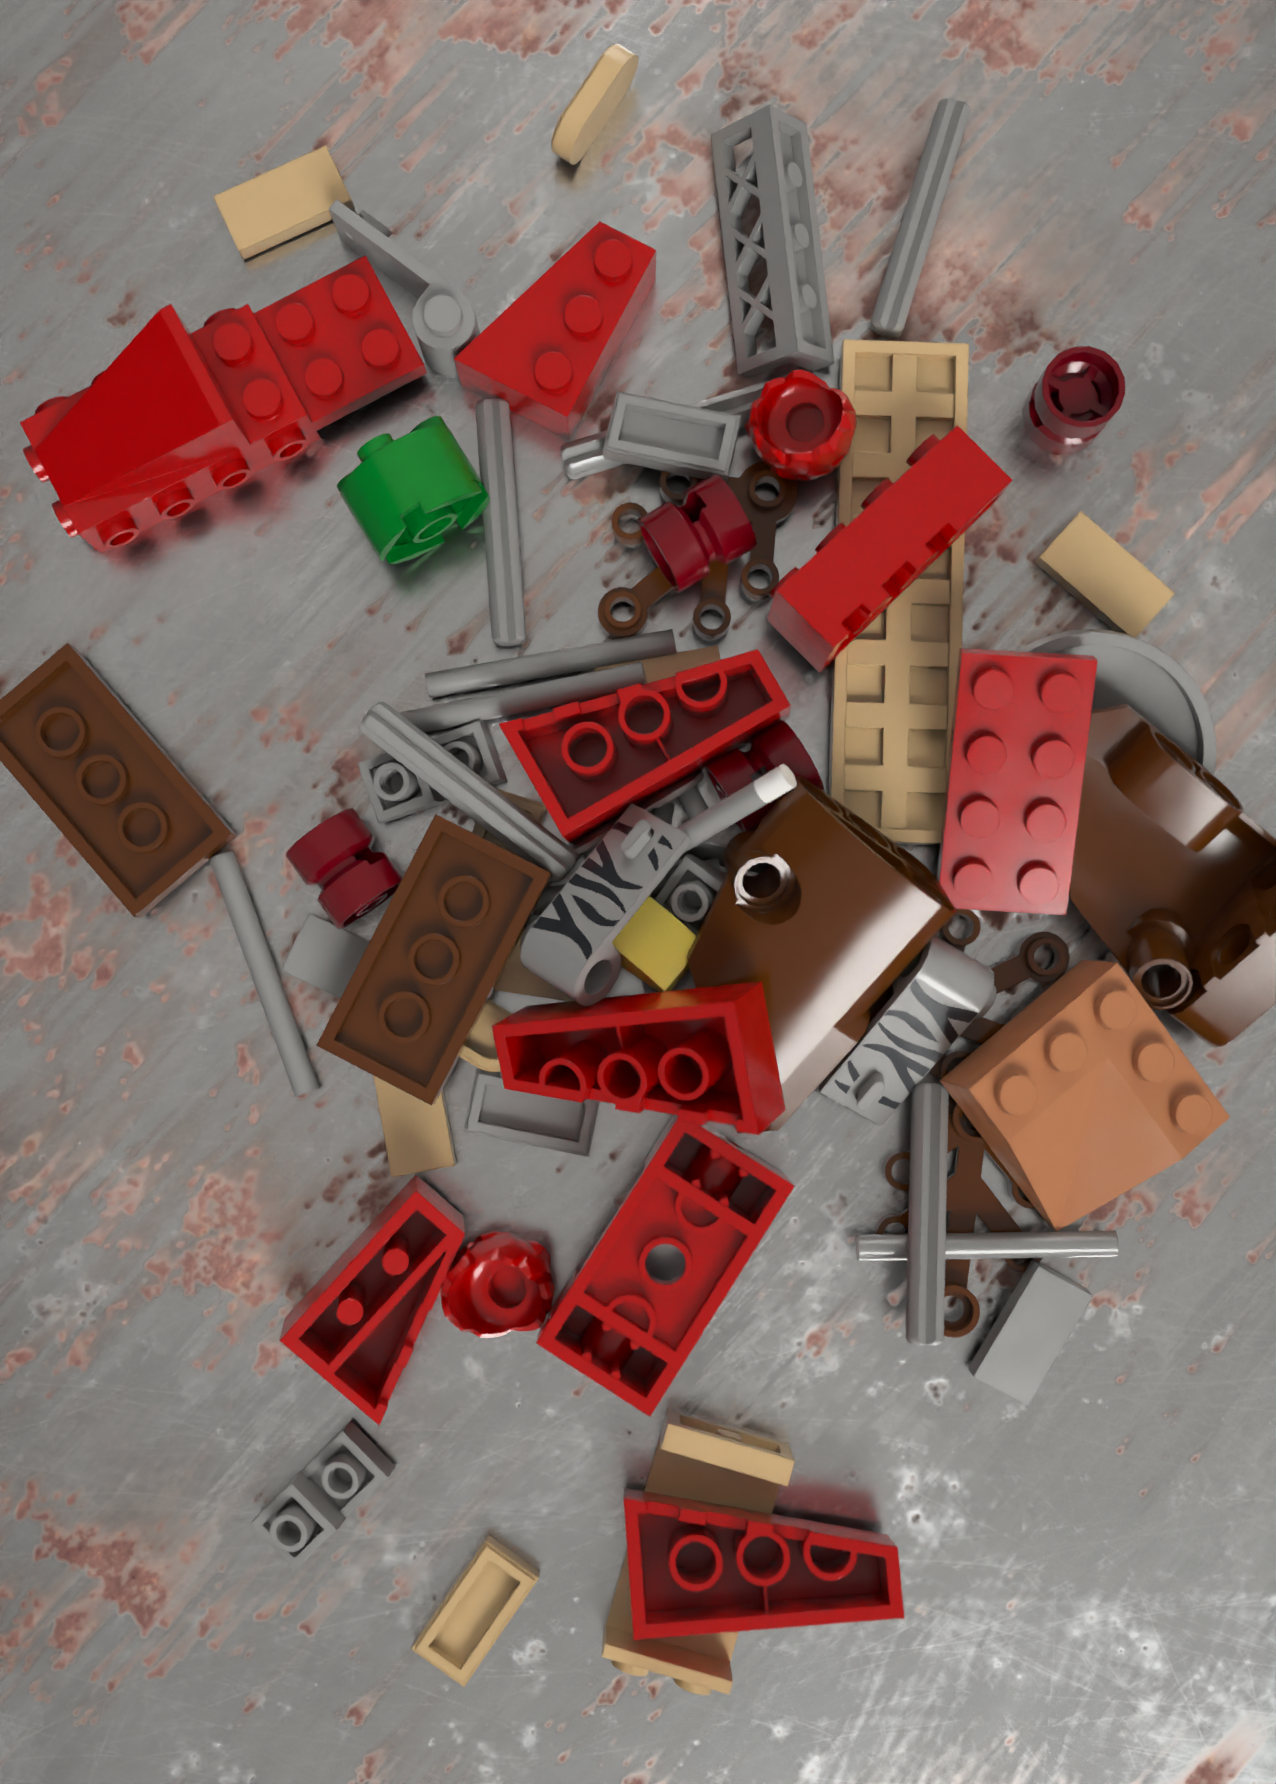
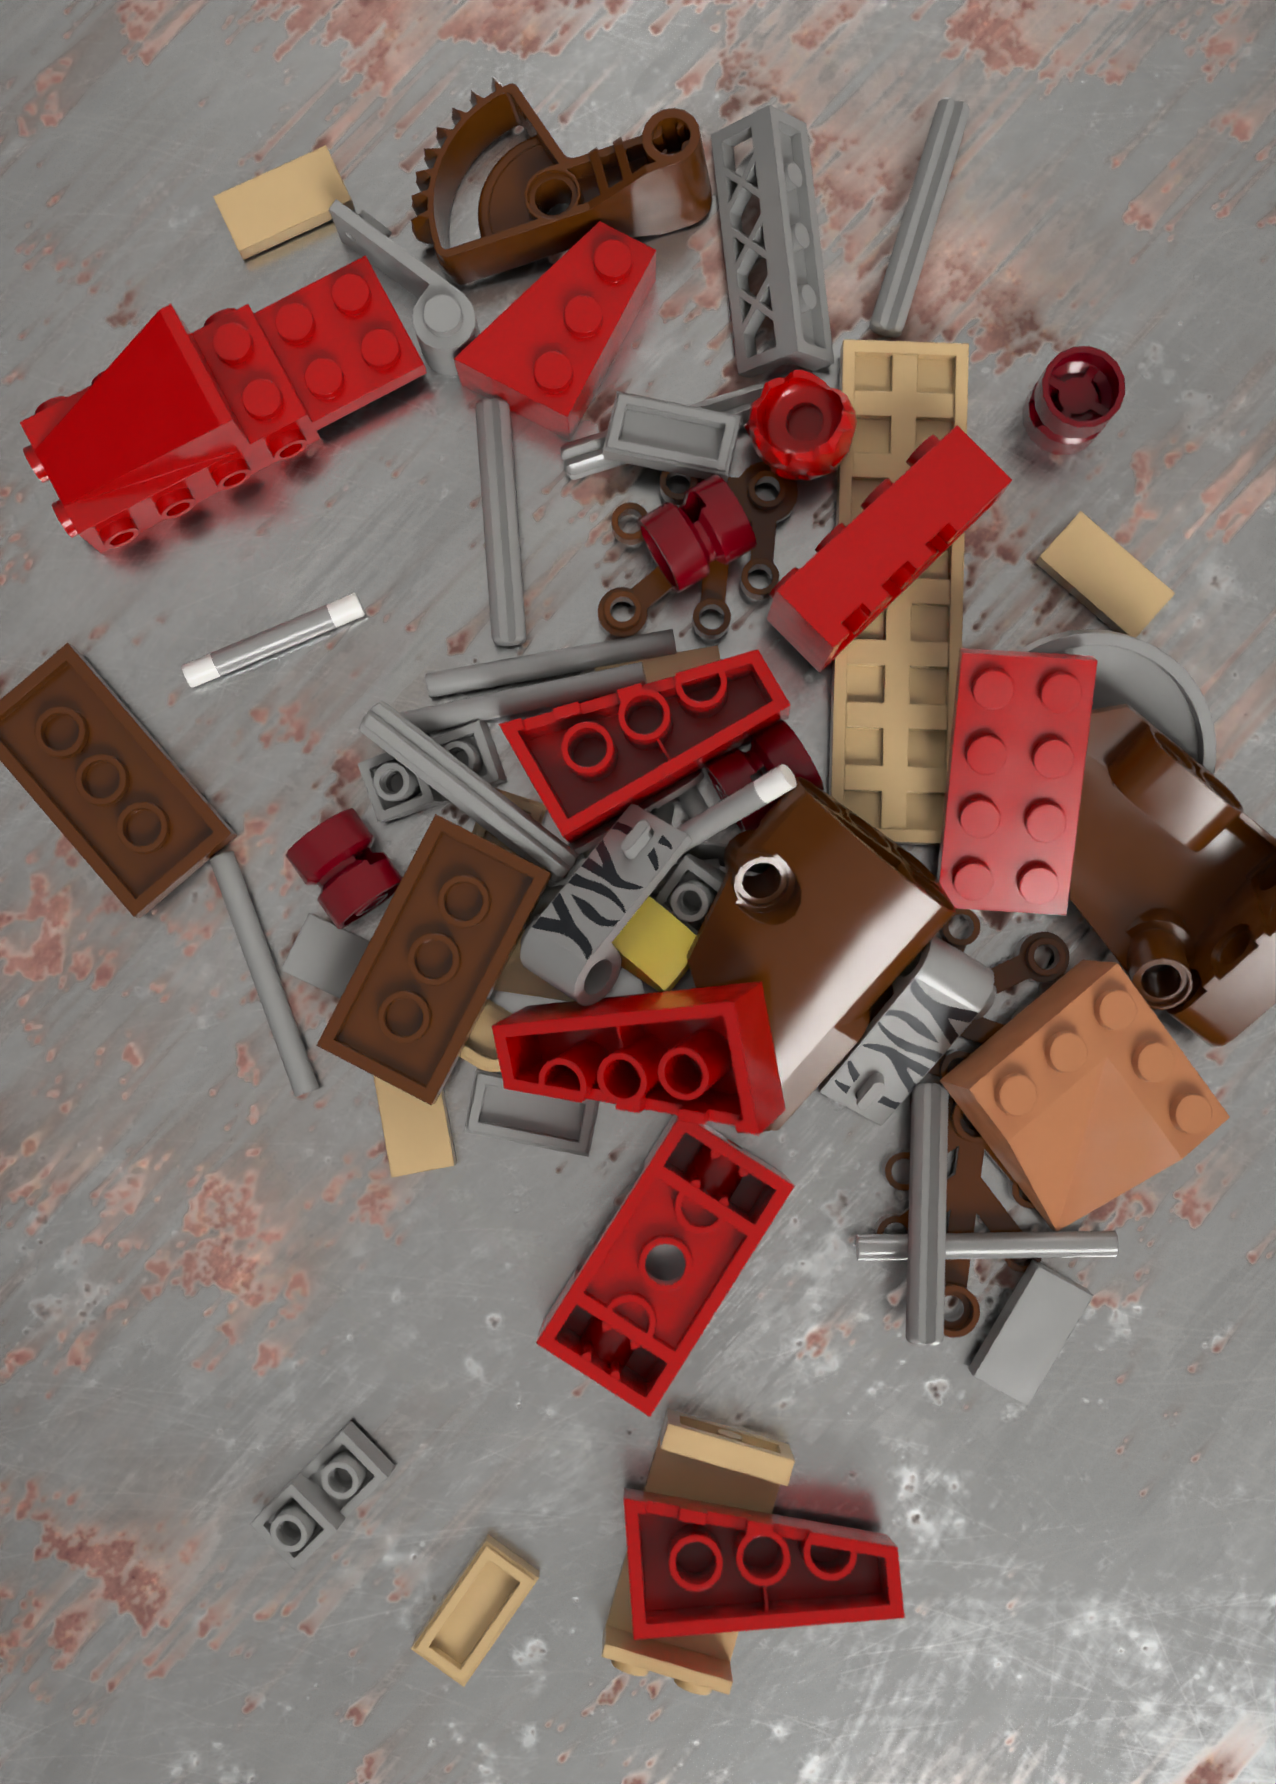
(273, 640): none -> light grey bar
(374, 1299): red wedge -> none
(412, 490): green brick -> none
(498, 1286): red hair -> none
(594, 103): tan tile -> none
(632, 186): none -> reddish brown arm

